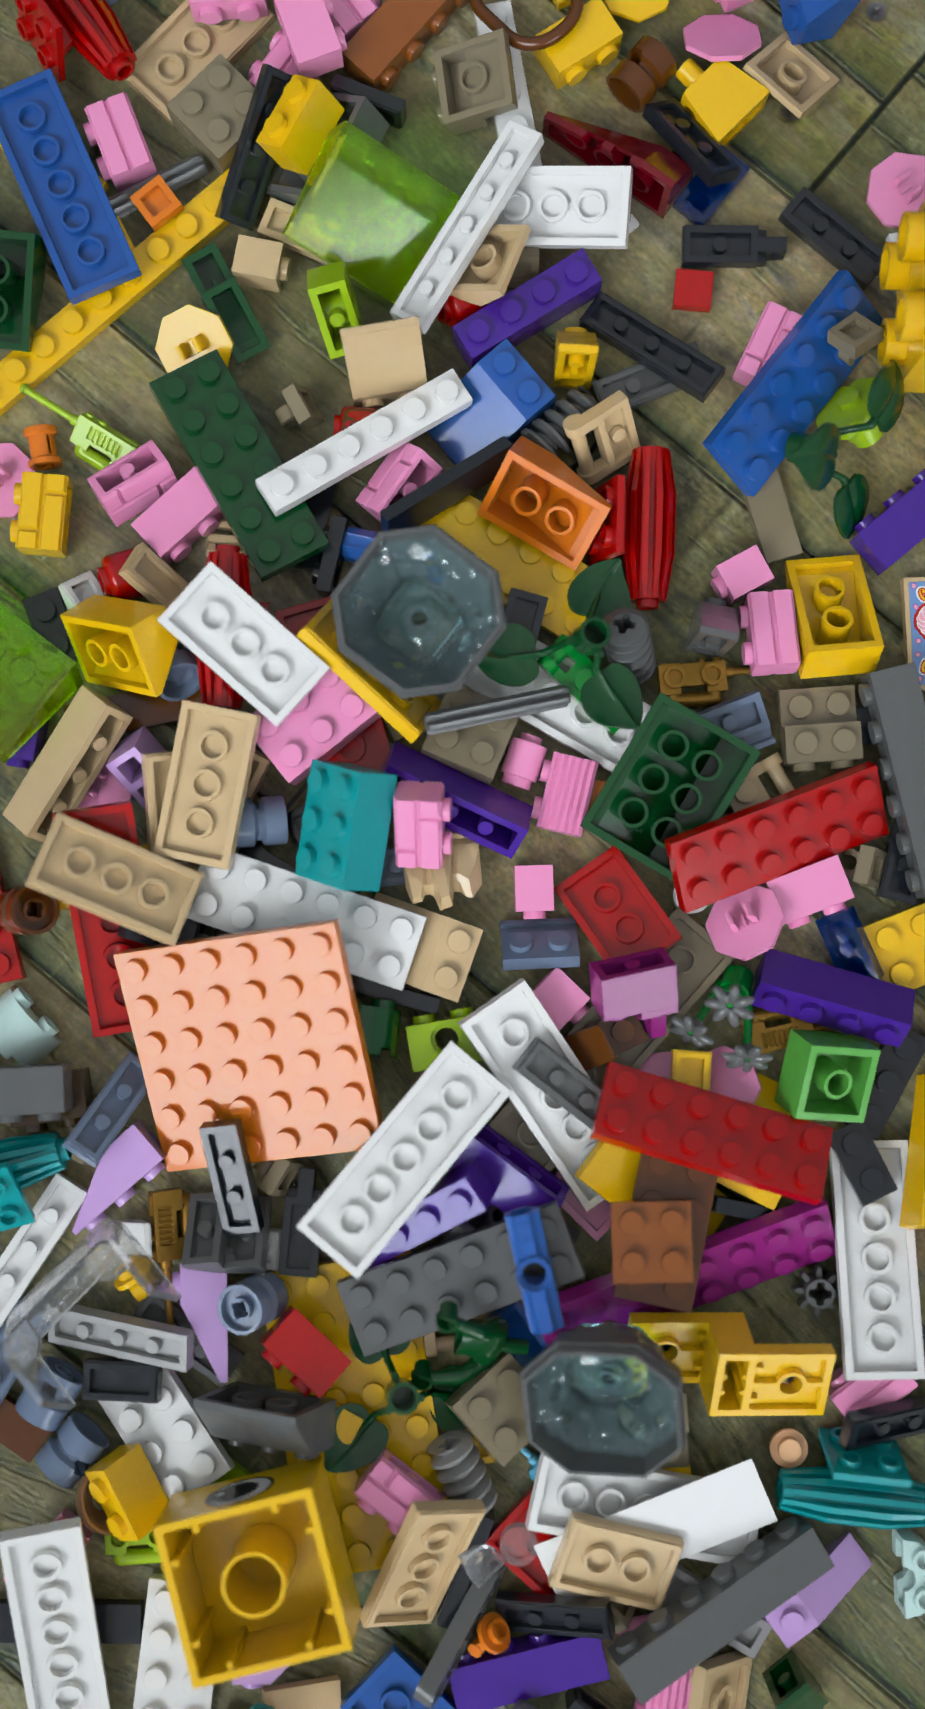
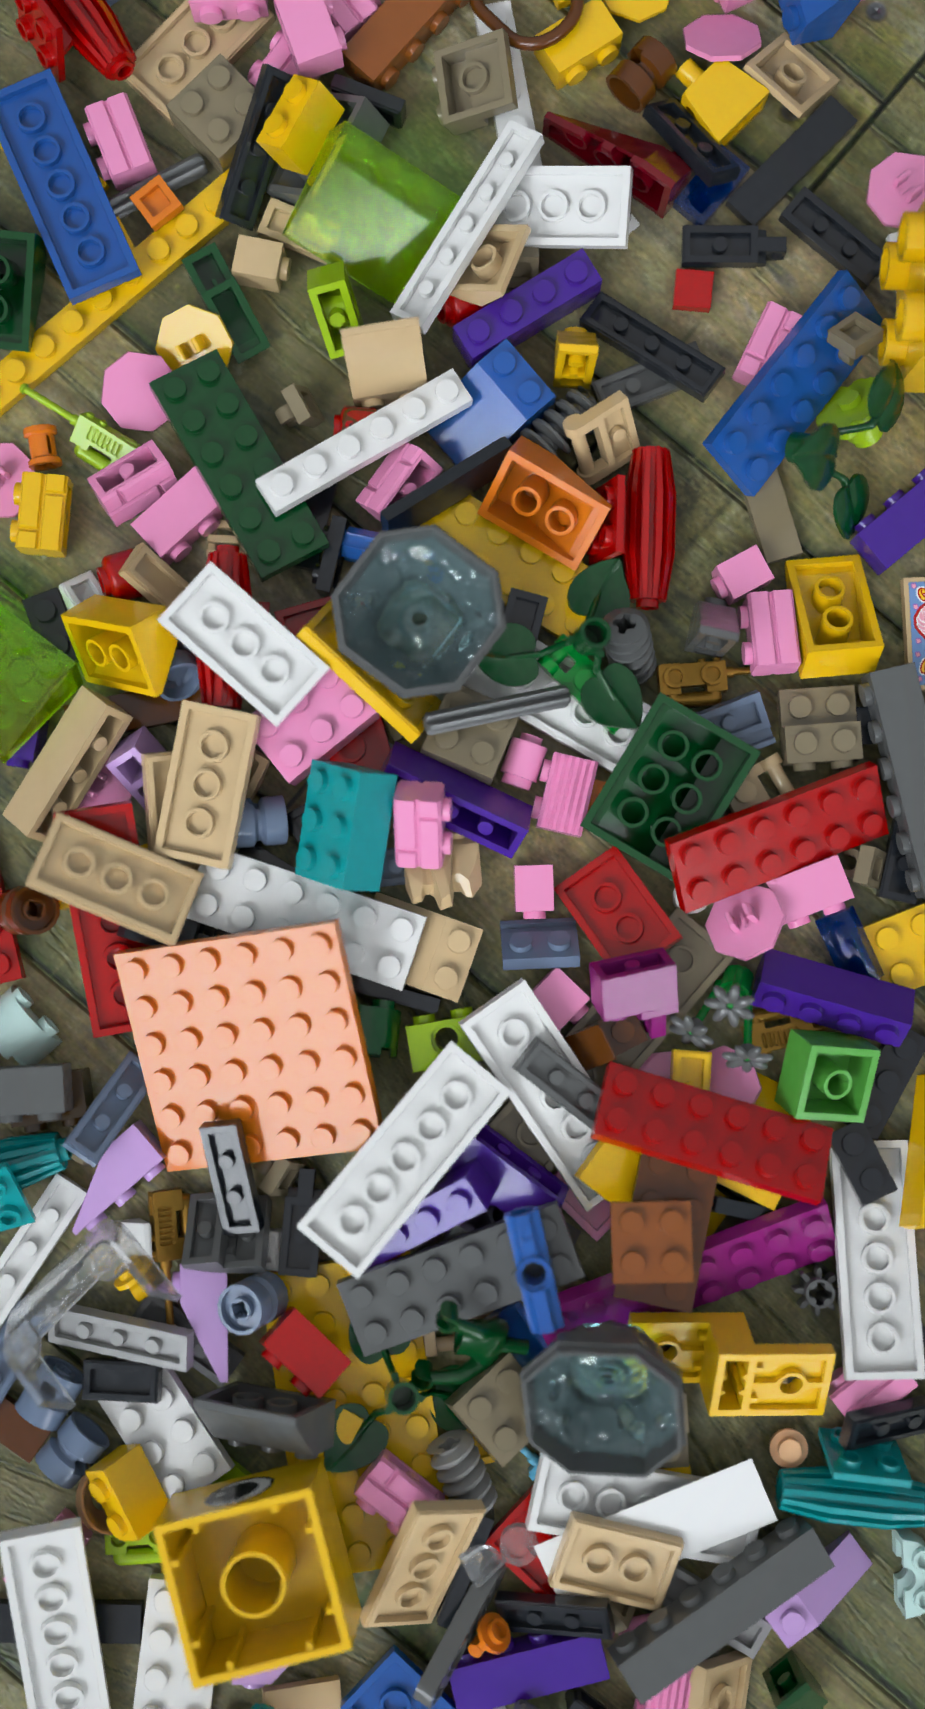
(128, 392): none -> bright pink piece
(791, 162): none -> black tile

